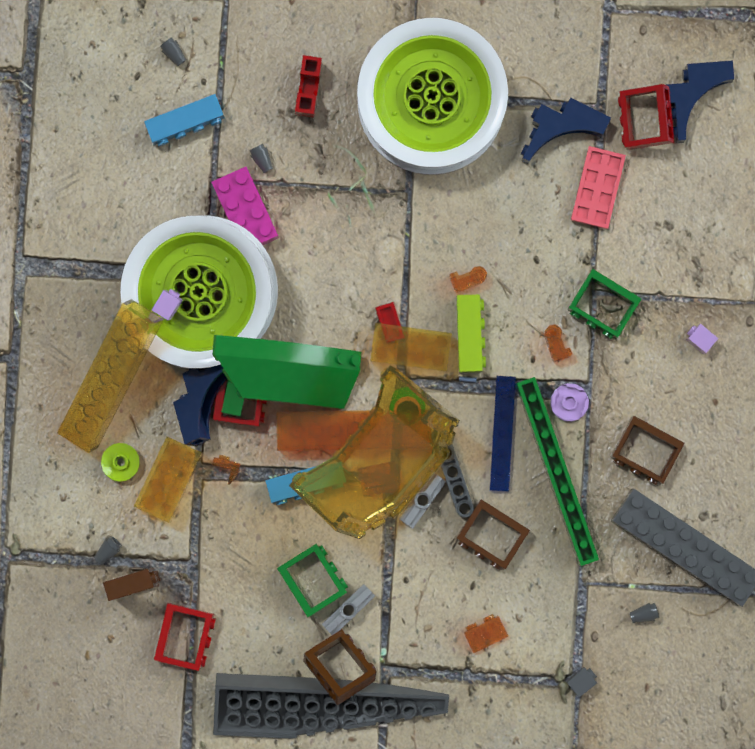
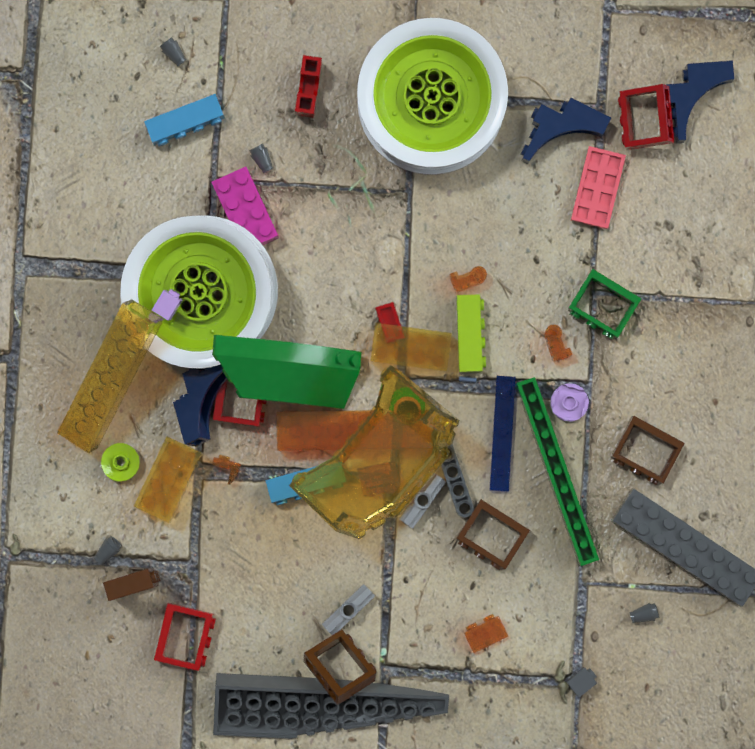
(232, 403): green tile -> none
(330, 568): green window -> none
(701, 338): lavender brick -> none

